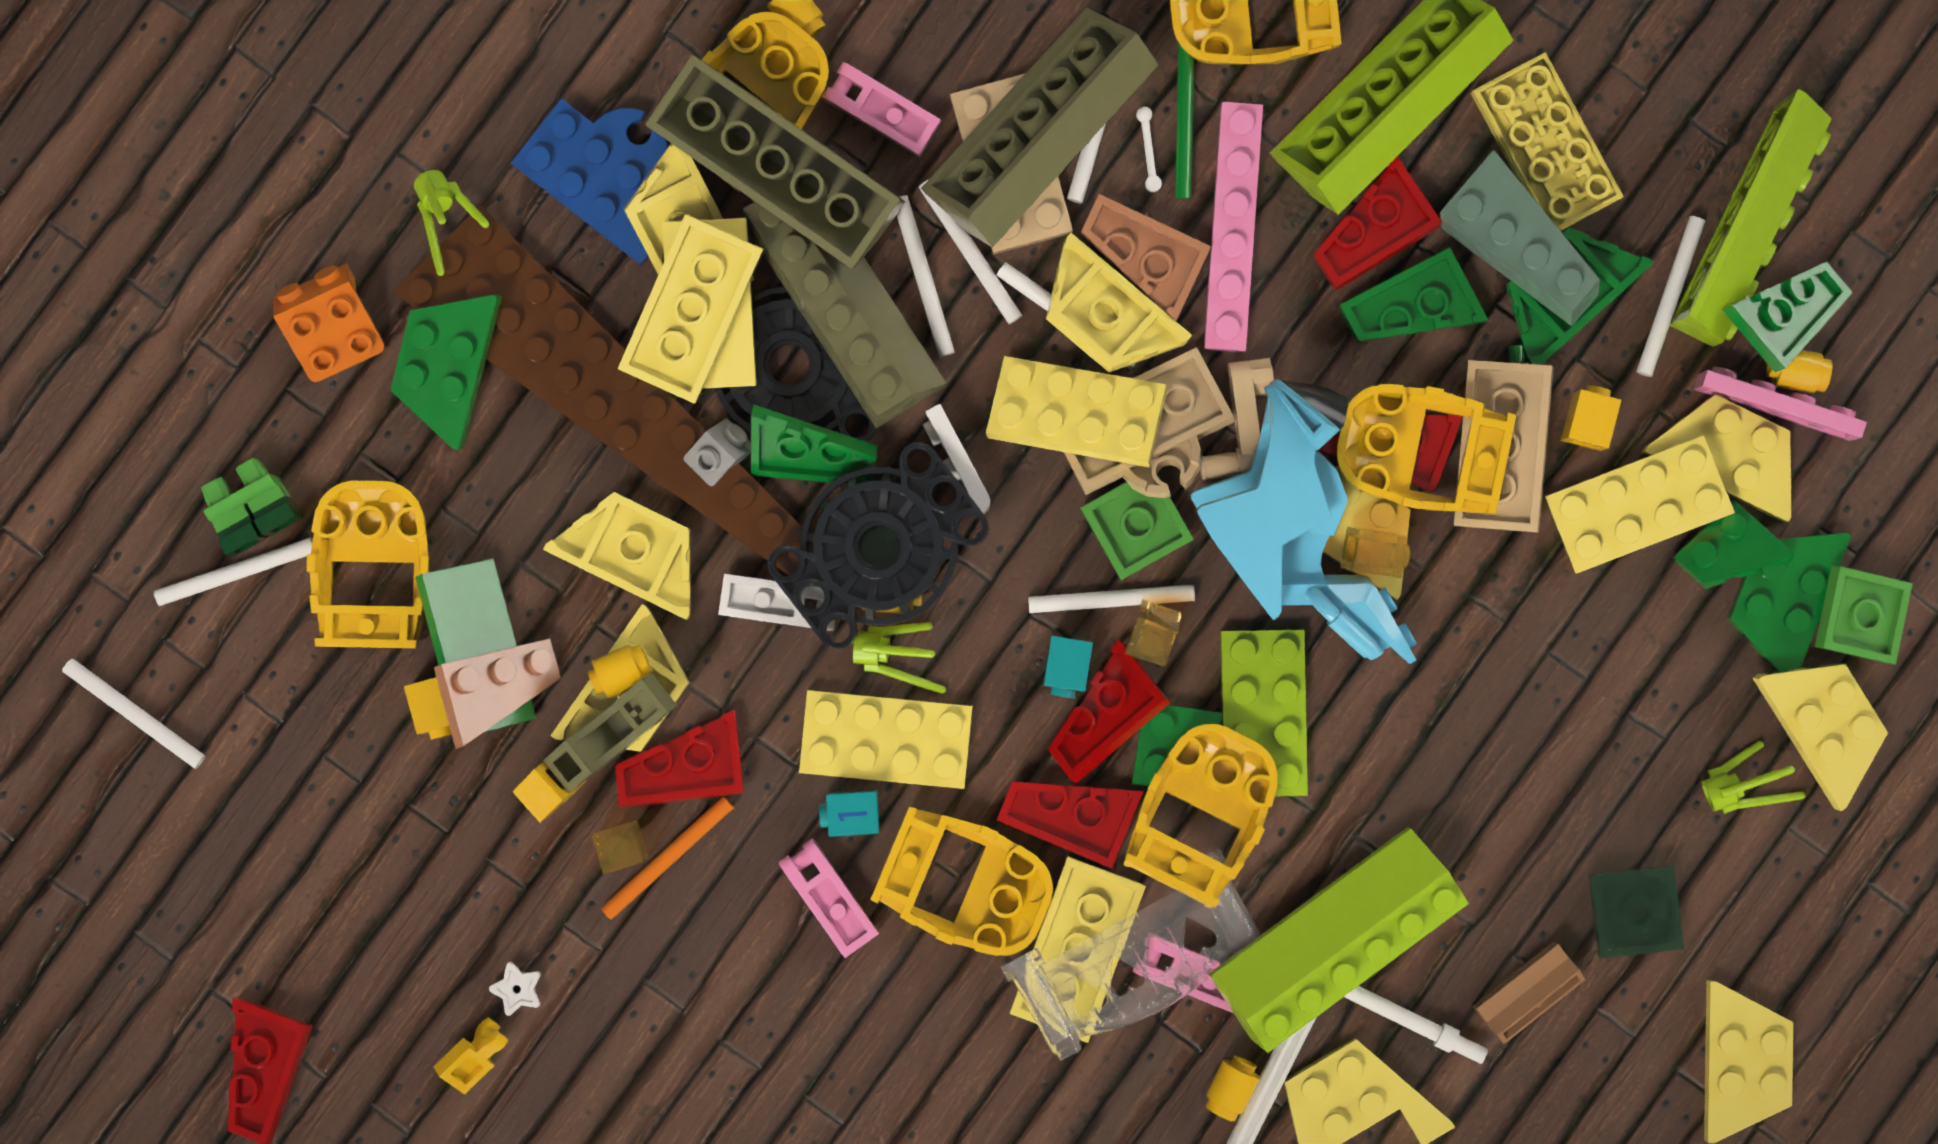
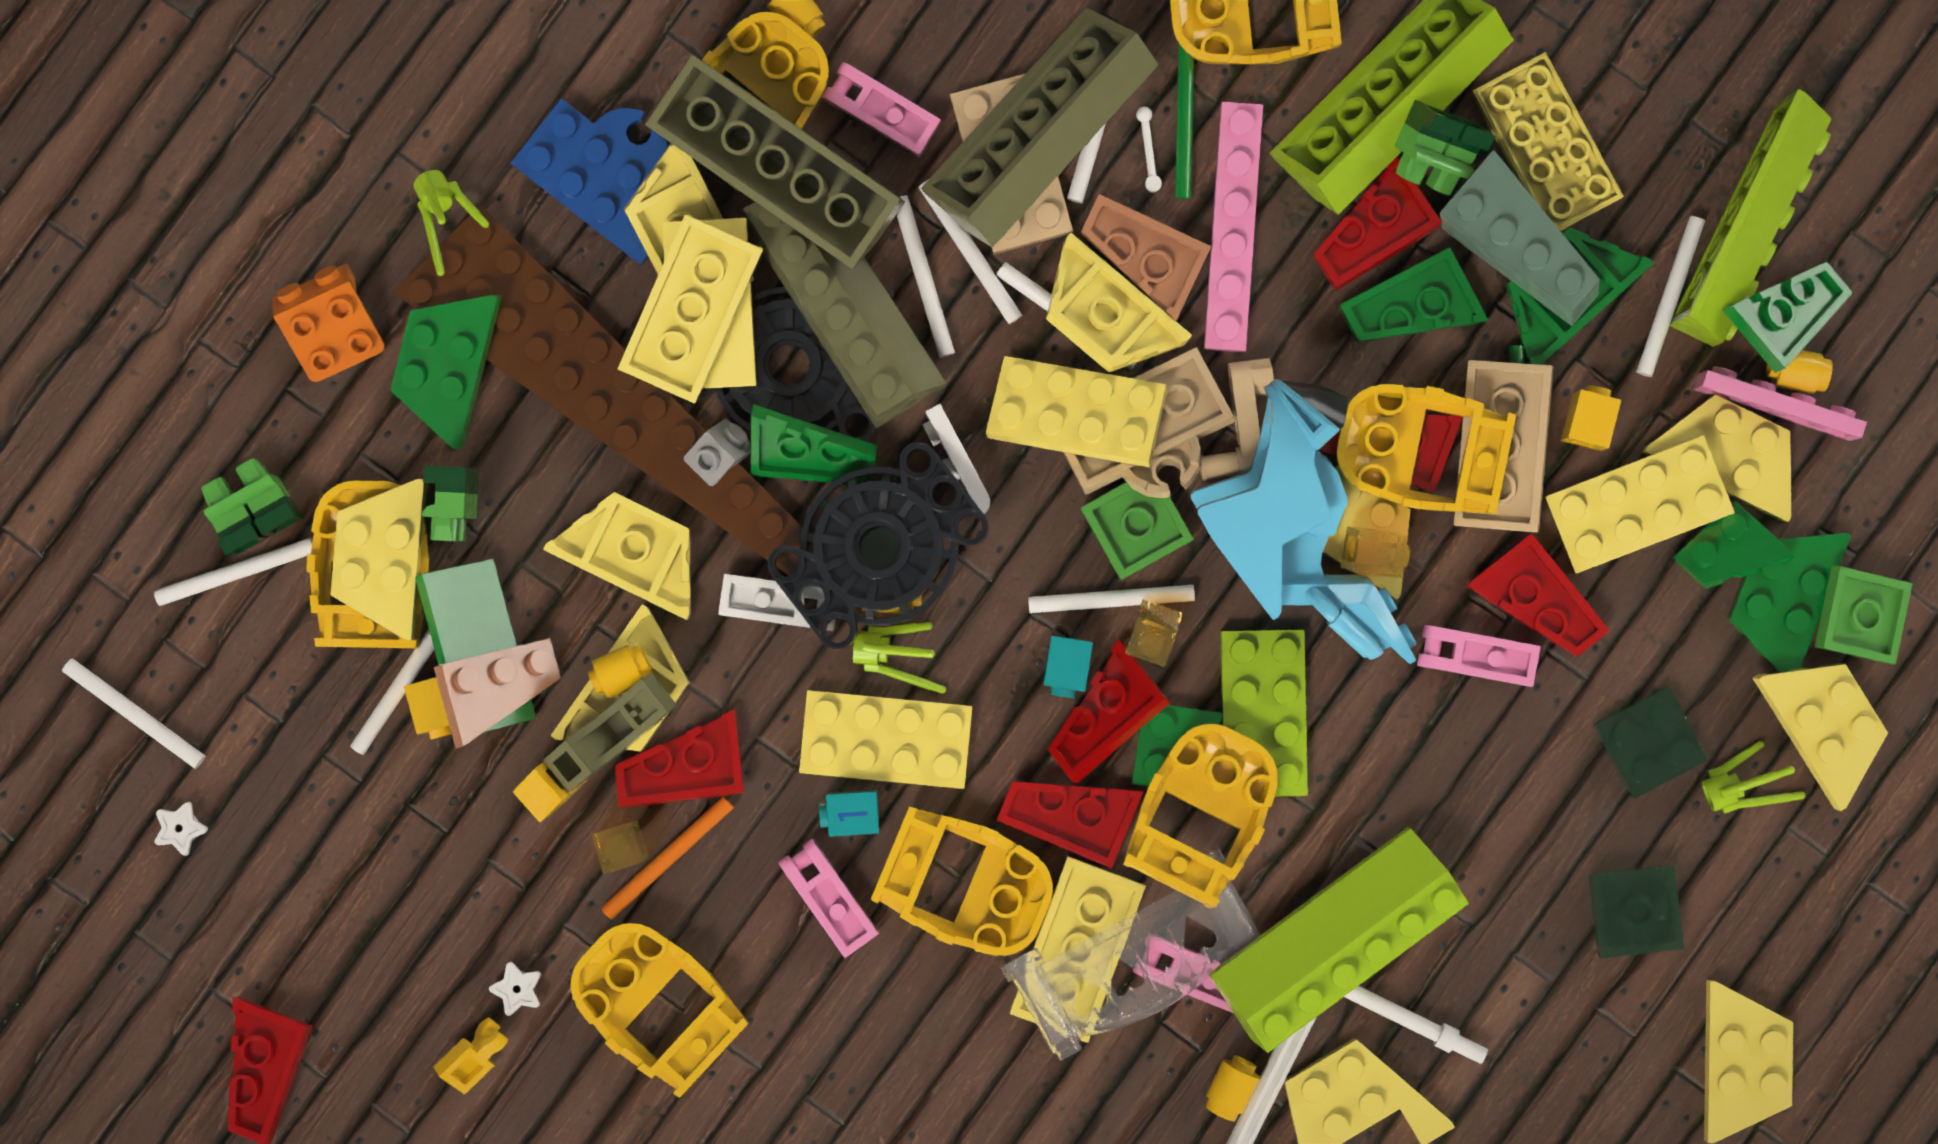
(189, 823): none -> white plate
(381, 556): none -> light yellow wing
(393, 695): none -> white bar
(454, 501): none -> bright green hips
(623, 977): none -> yellow slope
(1442, 142): none -> hips
(1480, 656): none -> bright pink plate
(1529, 992): medium nougat piece -> none
(1541, 596): none -> red wing
(1650, 742): none -> clear green plate

